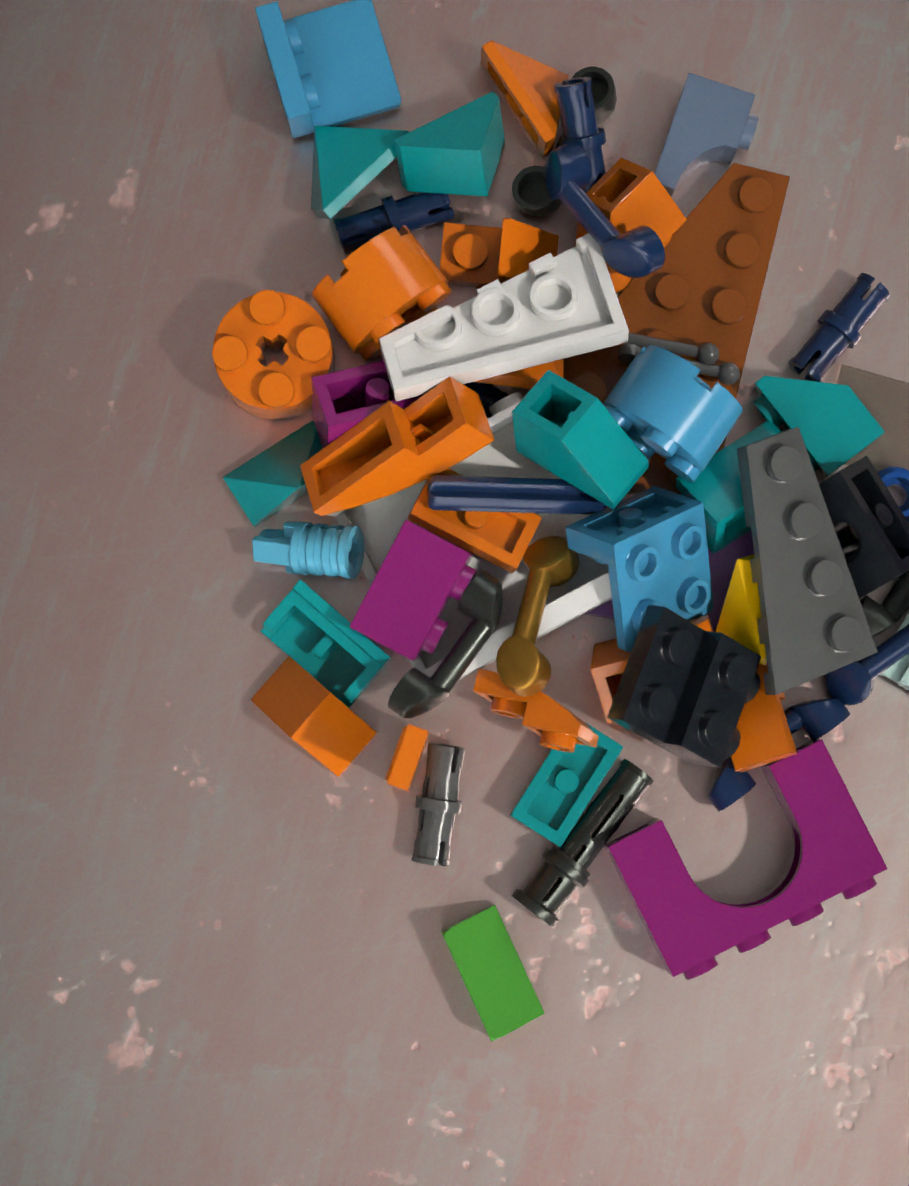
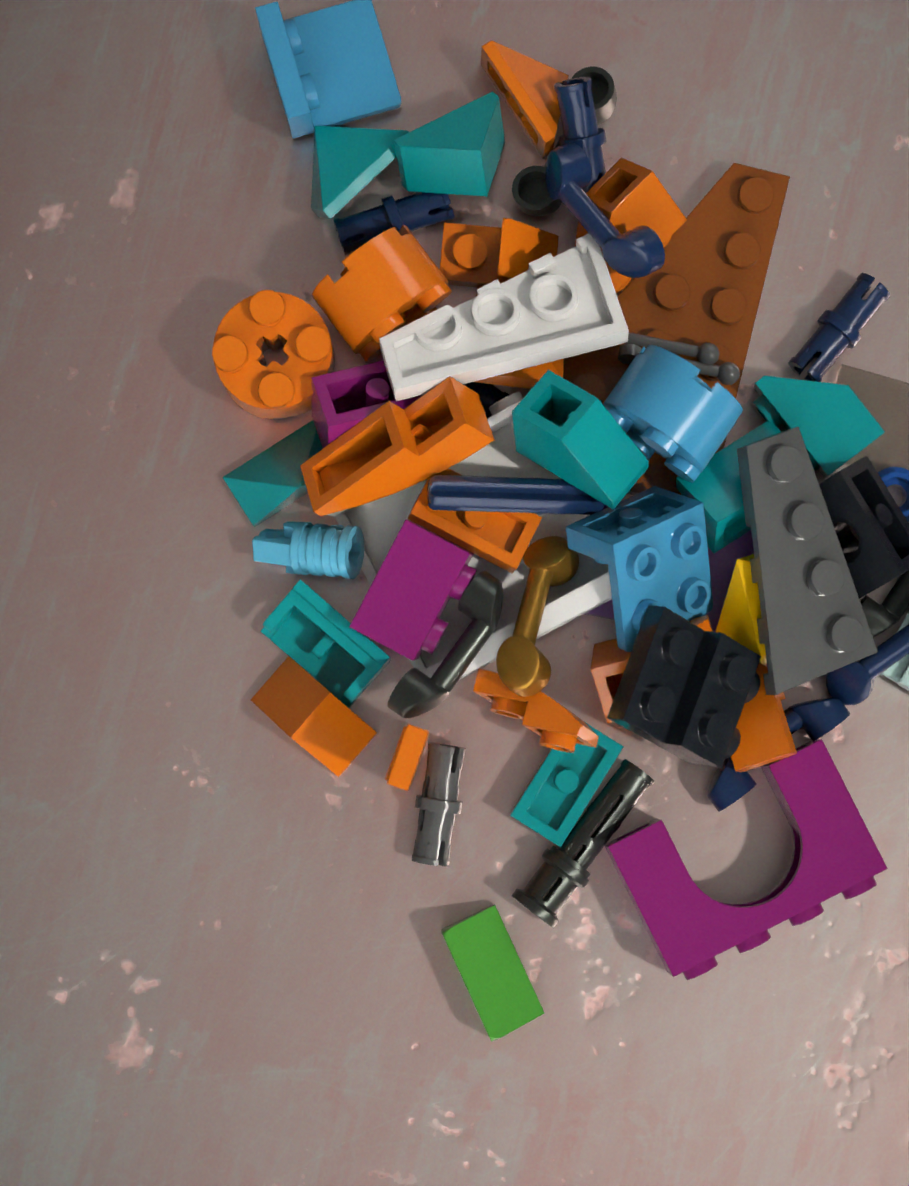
(705, 129): sand blue arch -> none

